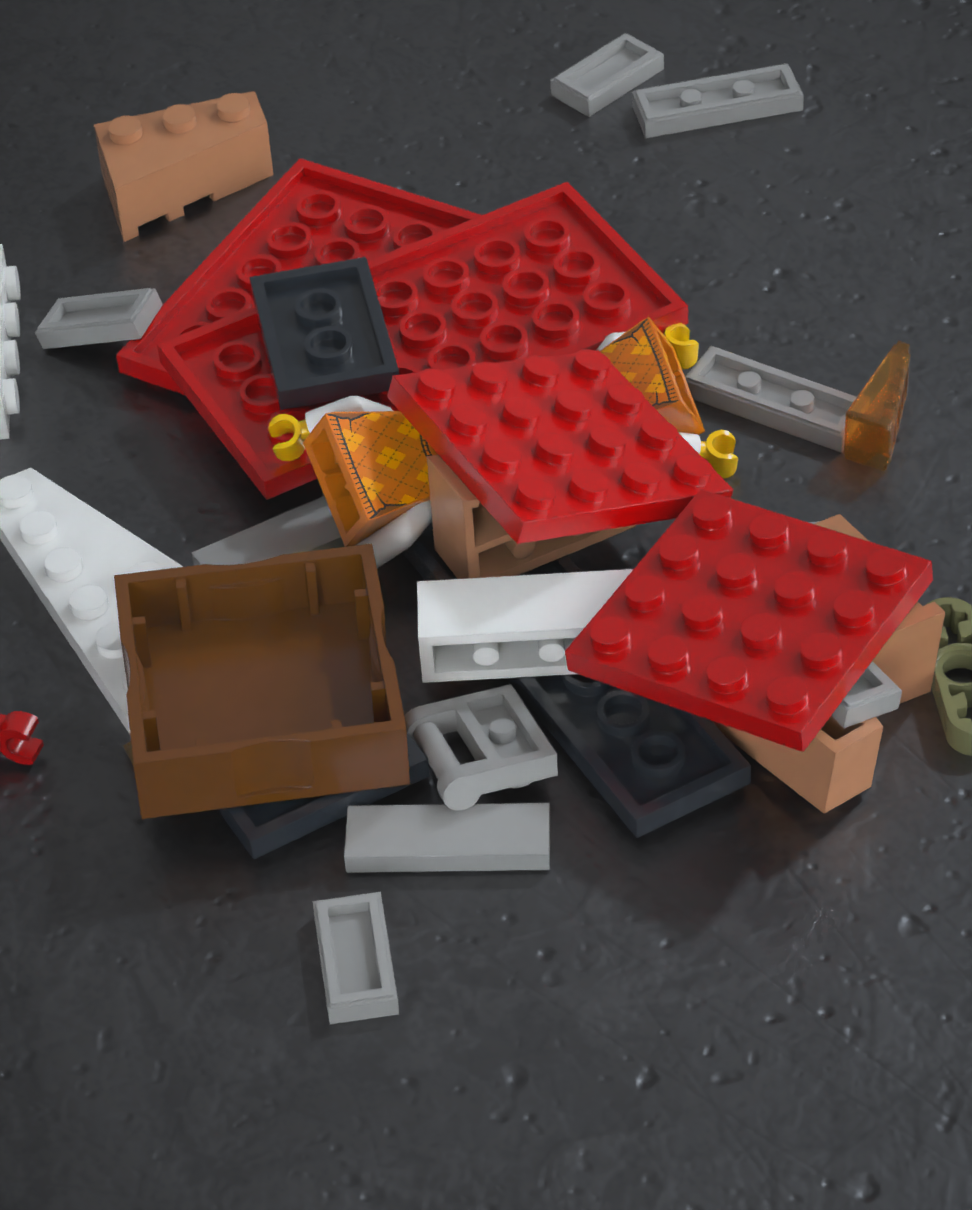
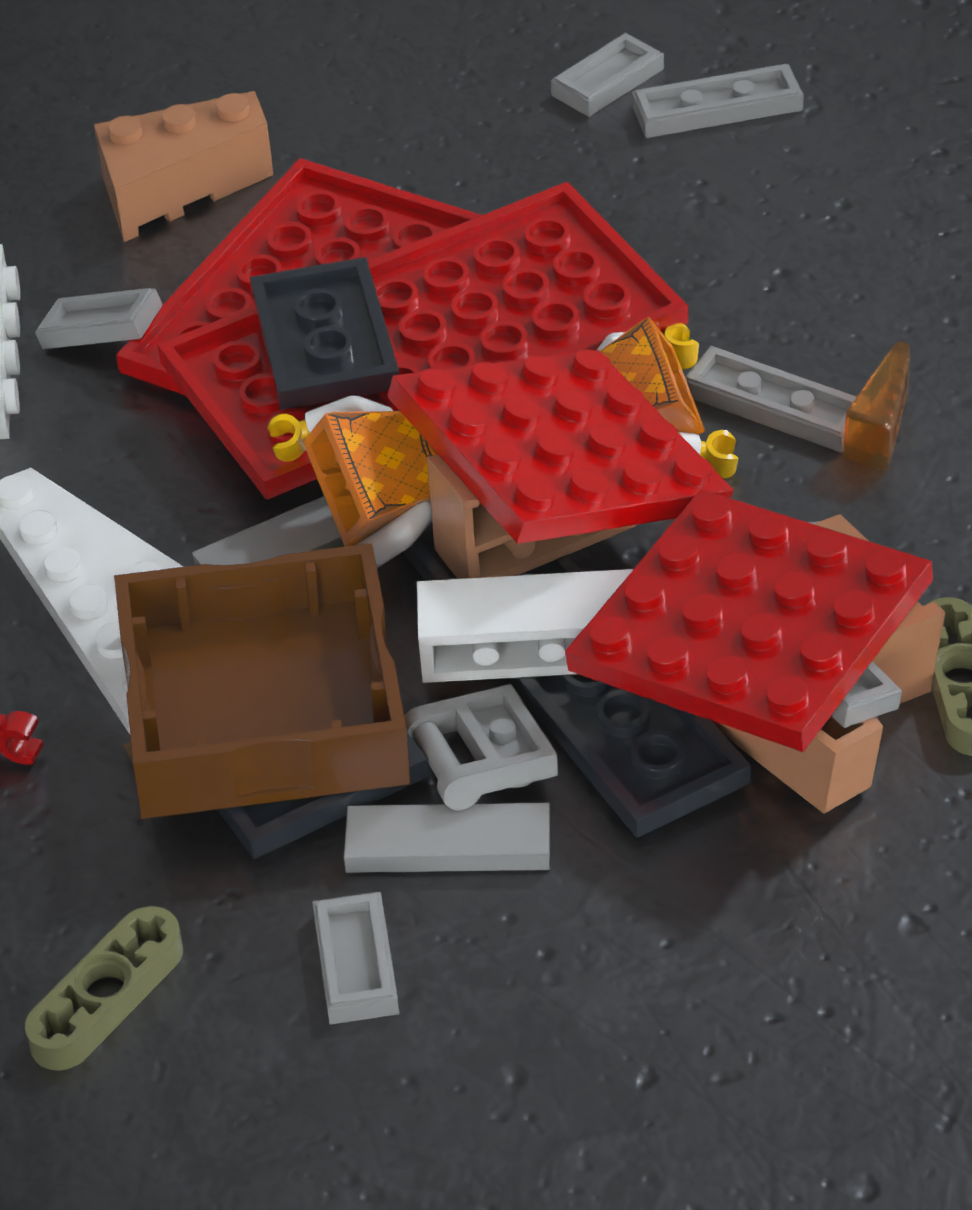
(101, 1015): none -> olive beam

